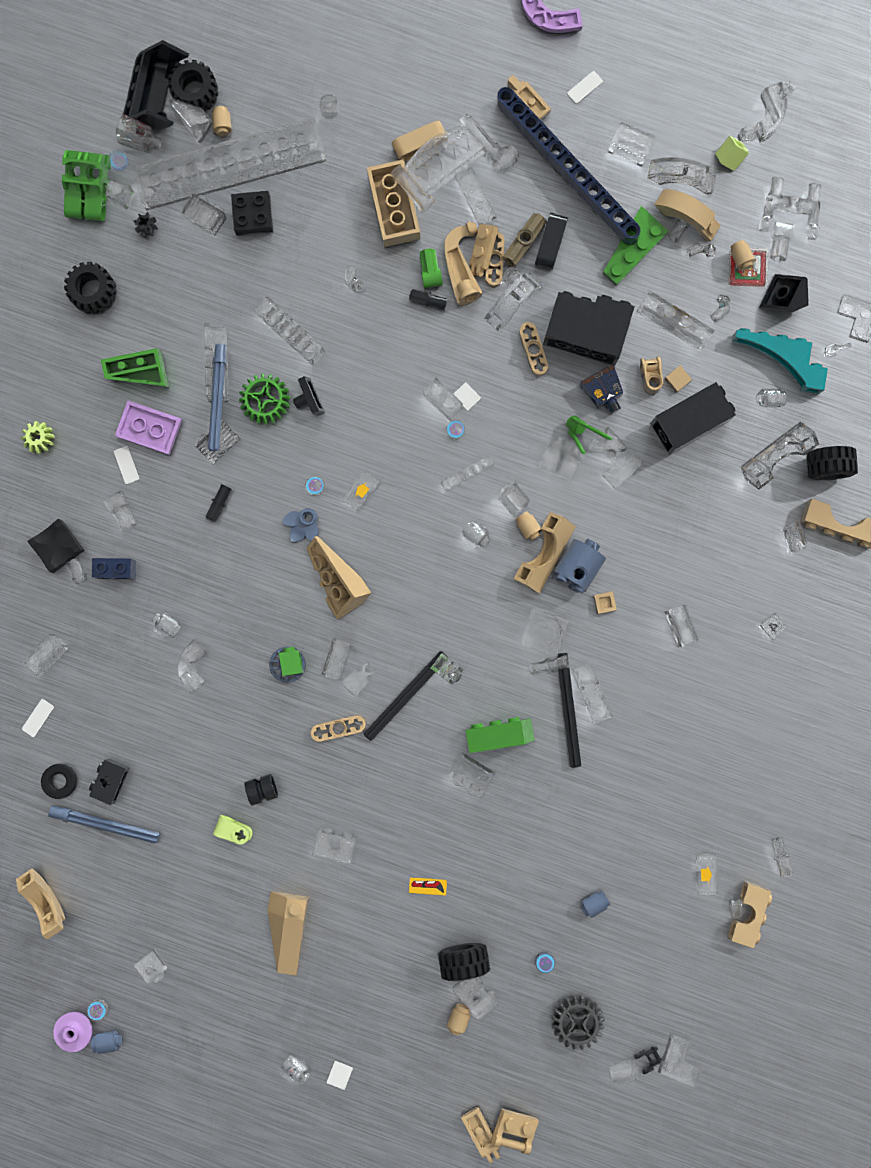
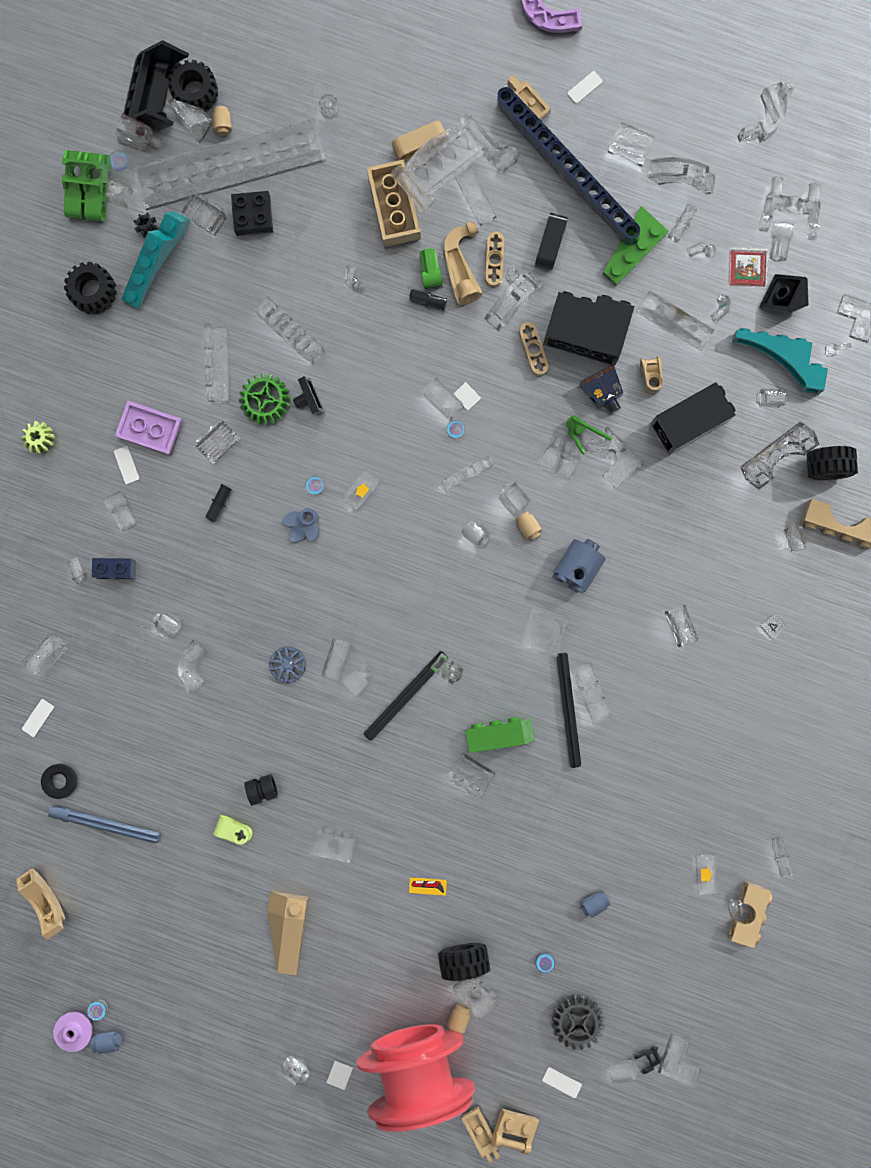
(56, 546): black brick -> none
(117, 775): black brick -> none
(137, 367): bright green wedge -> none
(151, 967): clear brick -> none
(152, 256): none -> teal arch
(217, 397): sand blue axle -> none
(291, 661): bright green brick -> none
(323, 727): tan beam -> none
(342, 584): tan wedge -> none
(416, 1078): none -> coral wheel
(483, 249): tan hinge -> none
(519, 248): dark tan piece -> none
(549, 665): clear pin -> none
(556, 534): tan arch -> none
(562, 1082): none -> white sticker
(605, 602): tan tile -> none
(678, 379): tan tile -> none
(685, 207): tan arch -> none
(732, 153): yellowish green panel -> none
(742, 255): tan brick -> none

